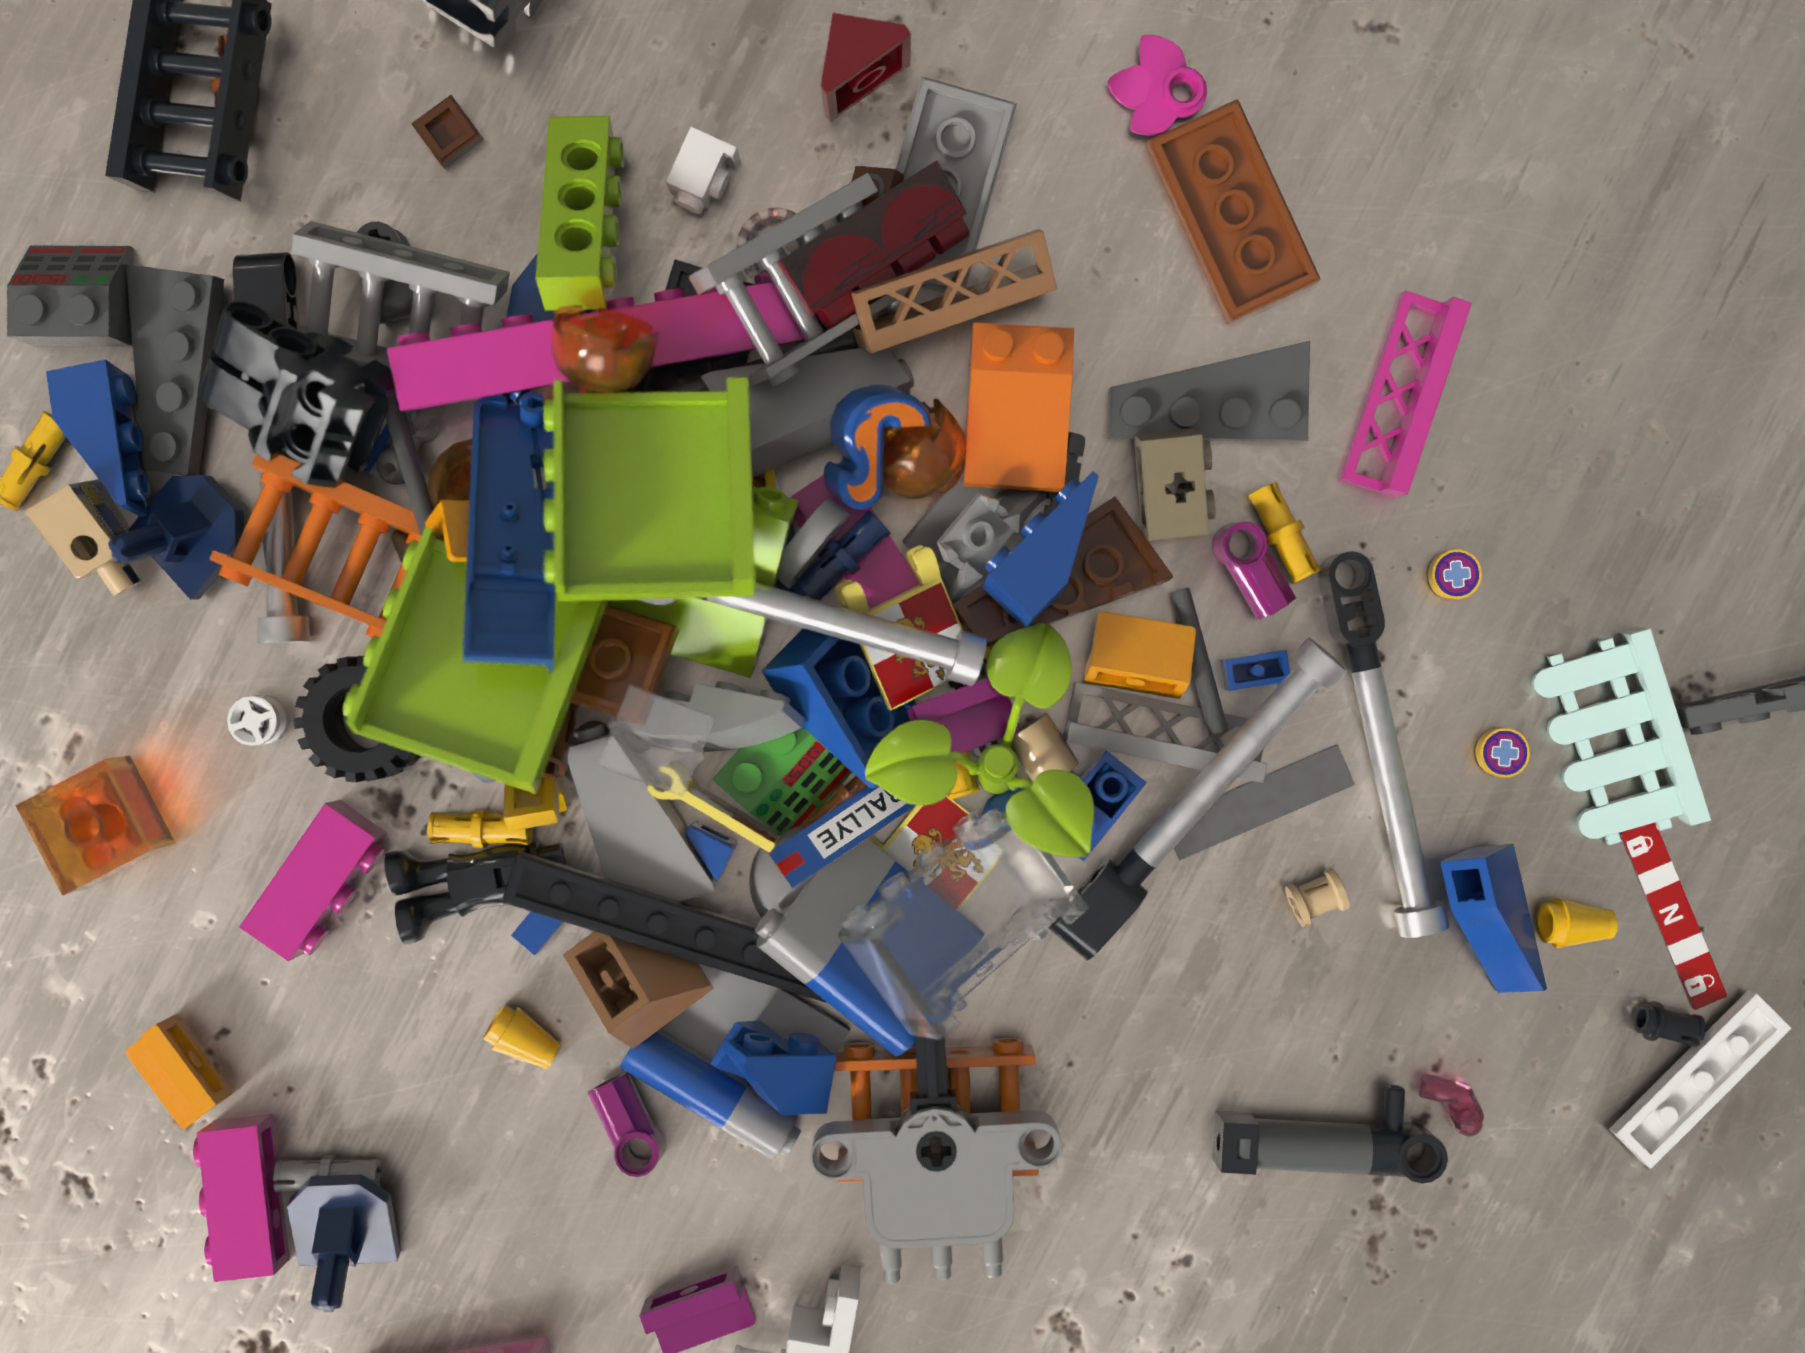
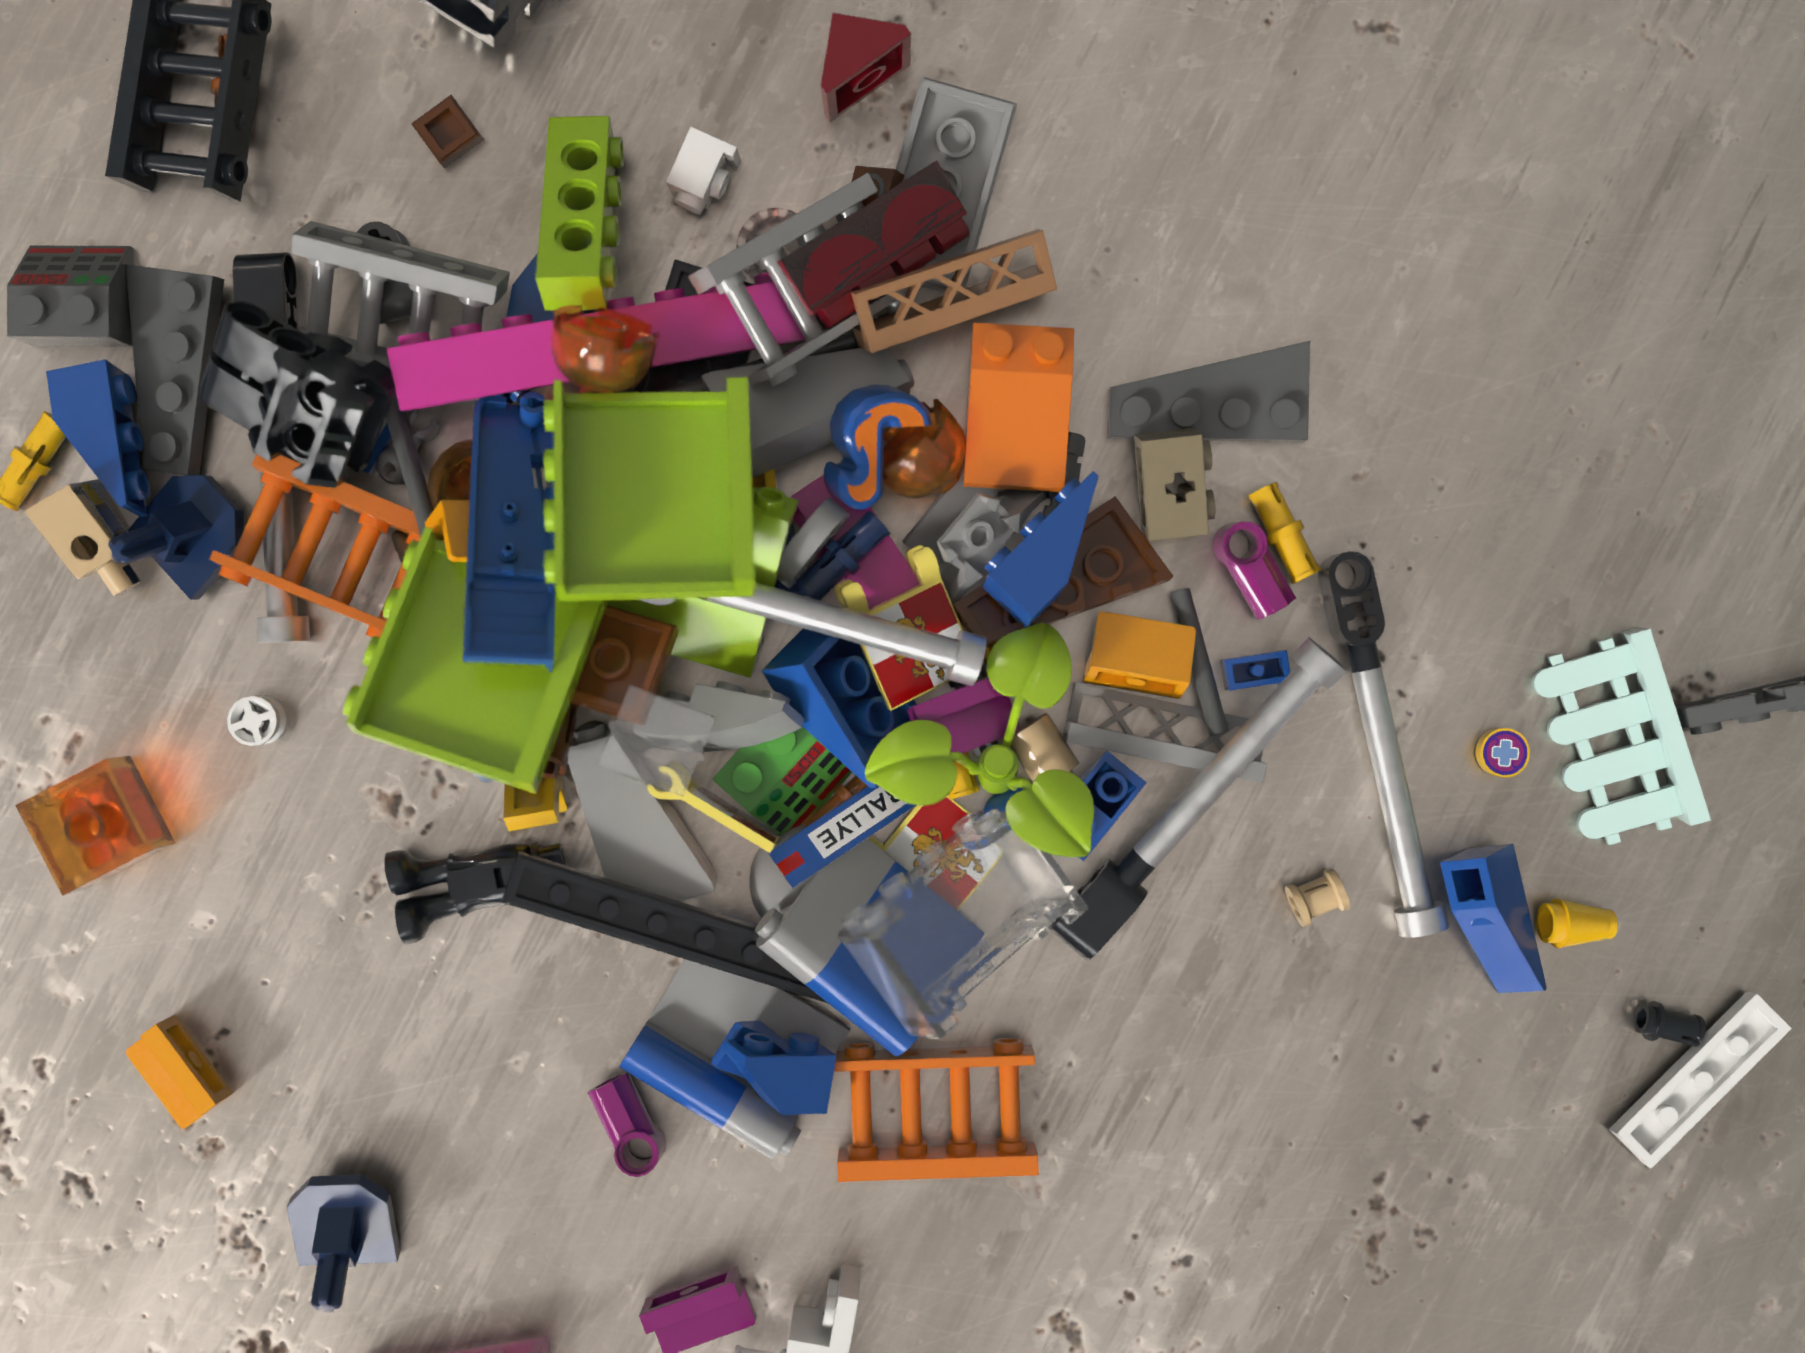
(239, 1198): dark pink brick -> none
(296, 1172): light grey pin -> none
(315, 881): dark pink brick -> none
(326, 730): black tyre -> none
(474, 828): yellow pin -> none
(521, 1037): yellow cone -> none
(536, 931): blue piece -> none
(634, 985): medium nougat slope -> none
(712, 847): blue slope -> none
(941, 1196): light grey piece -> none
(1150, 87): dark pink plate -> none
(1232, 211): dark orange tile -> none
(1252, 1143): piece -> none
(1263, 802): flat silver sticker -> none
(1423, 397): dark pink fence -> none
(1454, 574): tile -> none
(1458, 1100): clear pink arm -> none
(1674, 915): red sticker -> none

